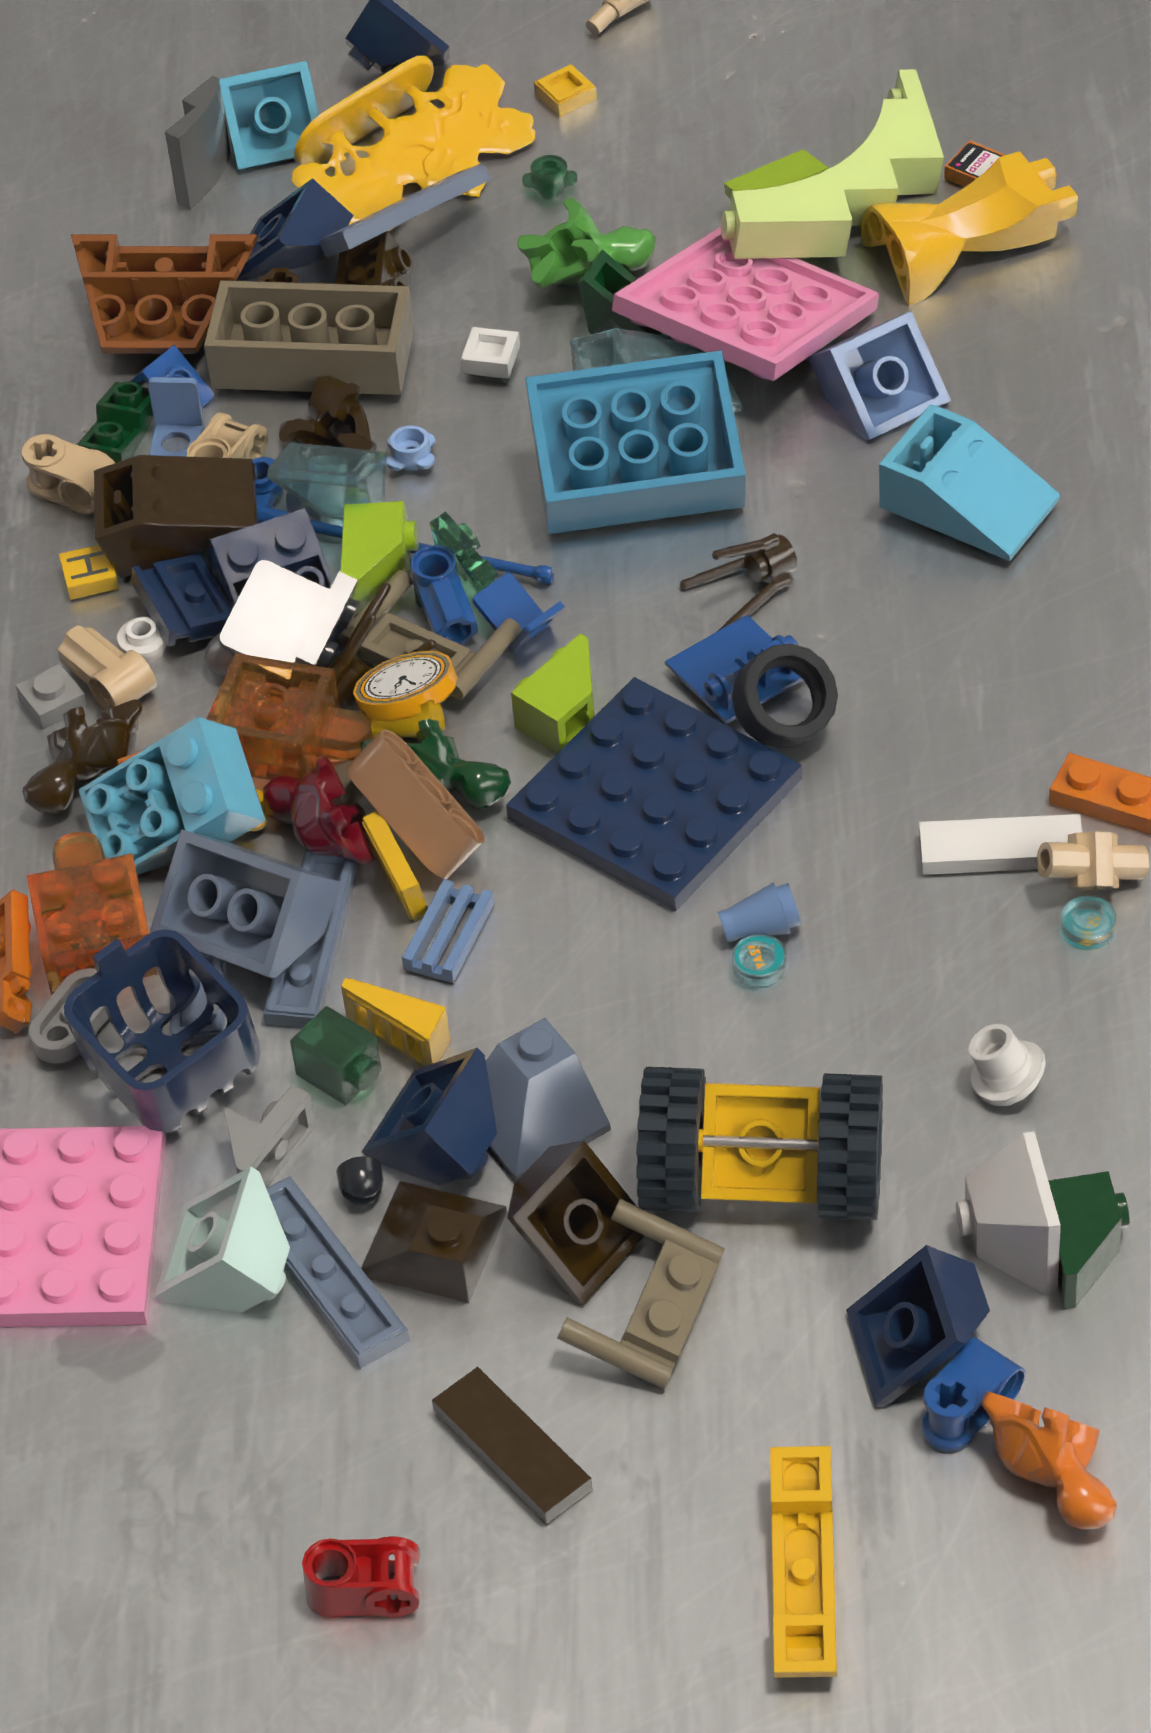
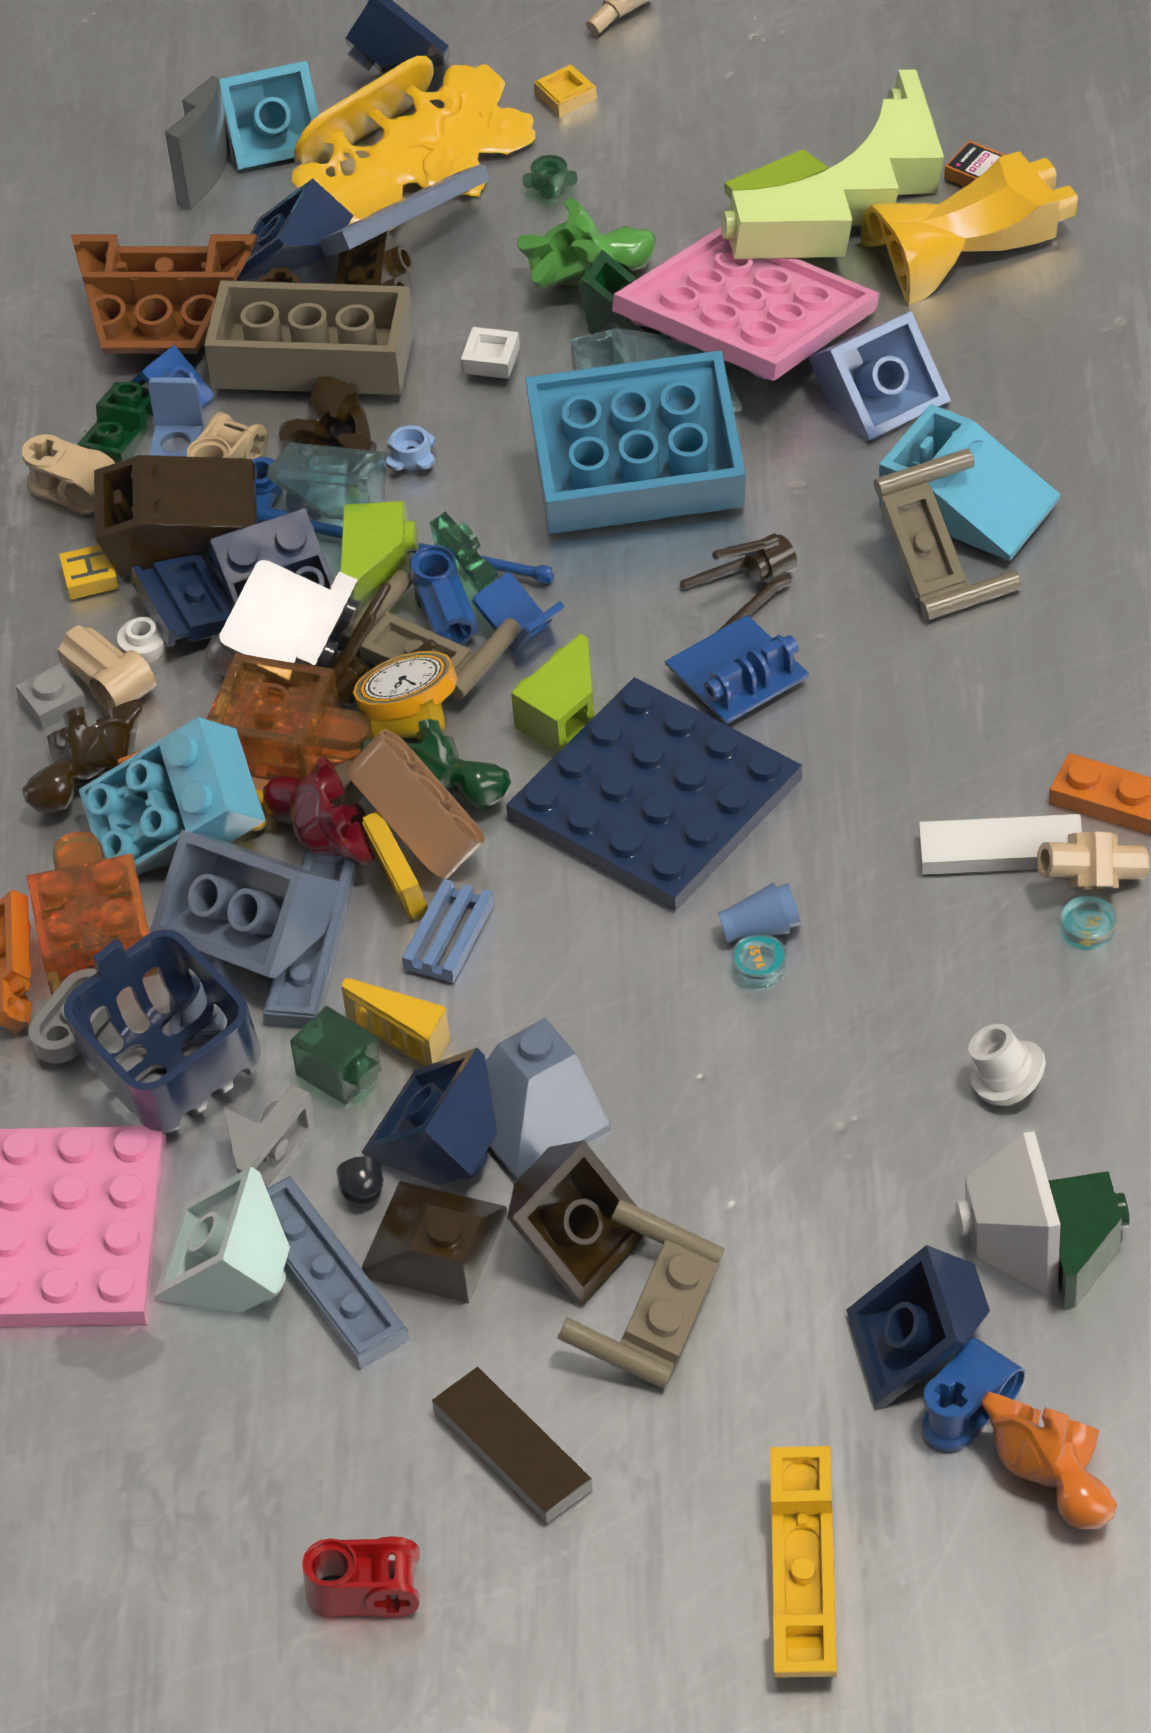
(759, 1142): plate -> none
(815, 675): black tyre -> none
(925, 541): none -> dark tan plate

